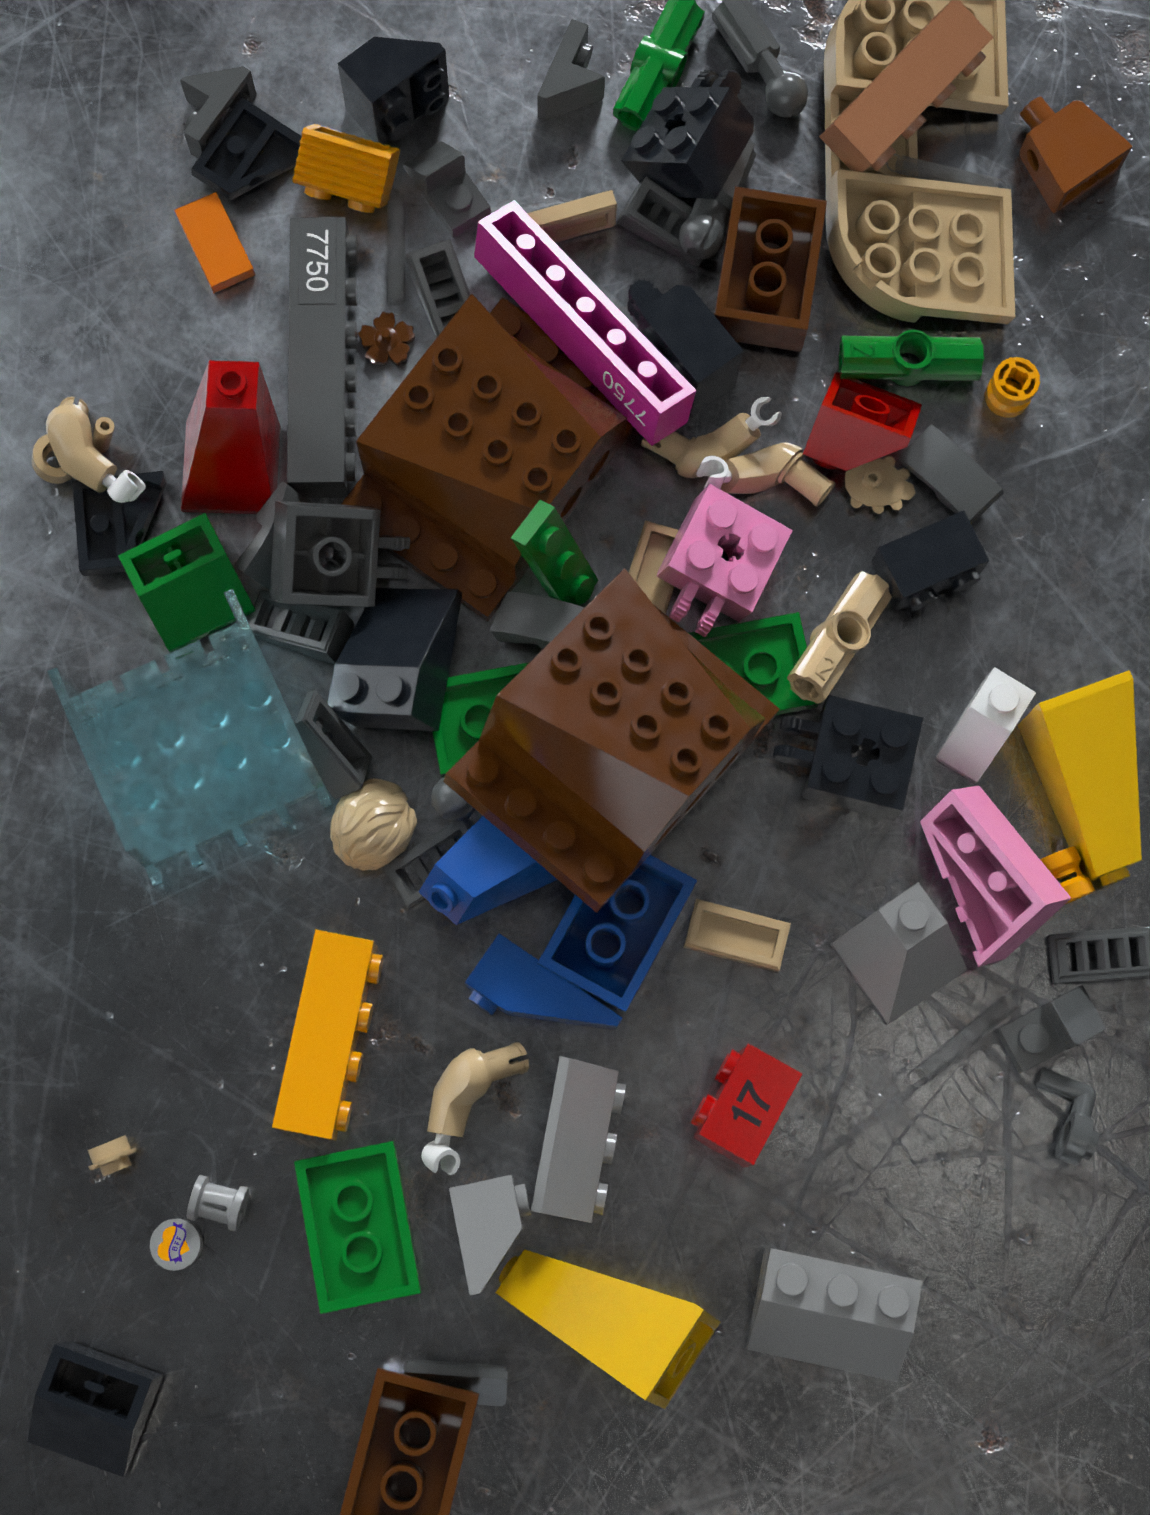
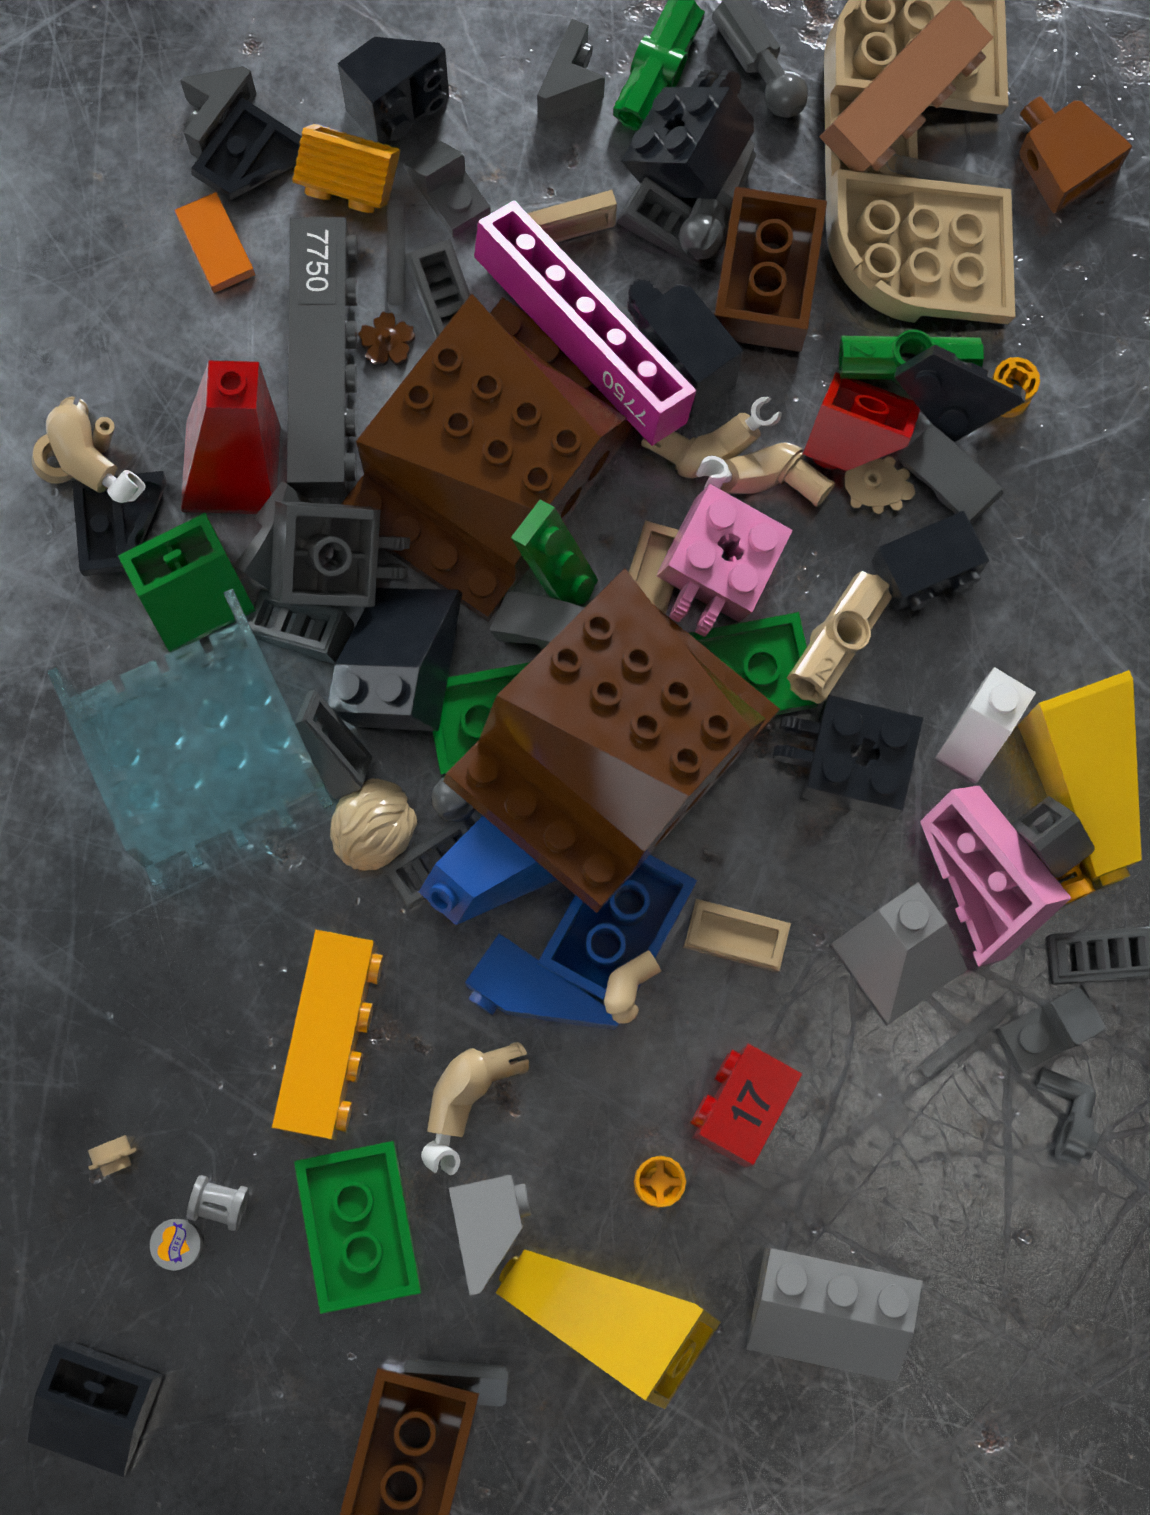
(577, 1141): light grey slope -> none
(623, 986): none -> tan arm
(664, 1177): none -> light orange wheel
(955, 393): none -> black wing
(1055, 836): none -> dark grey slope

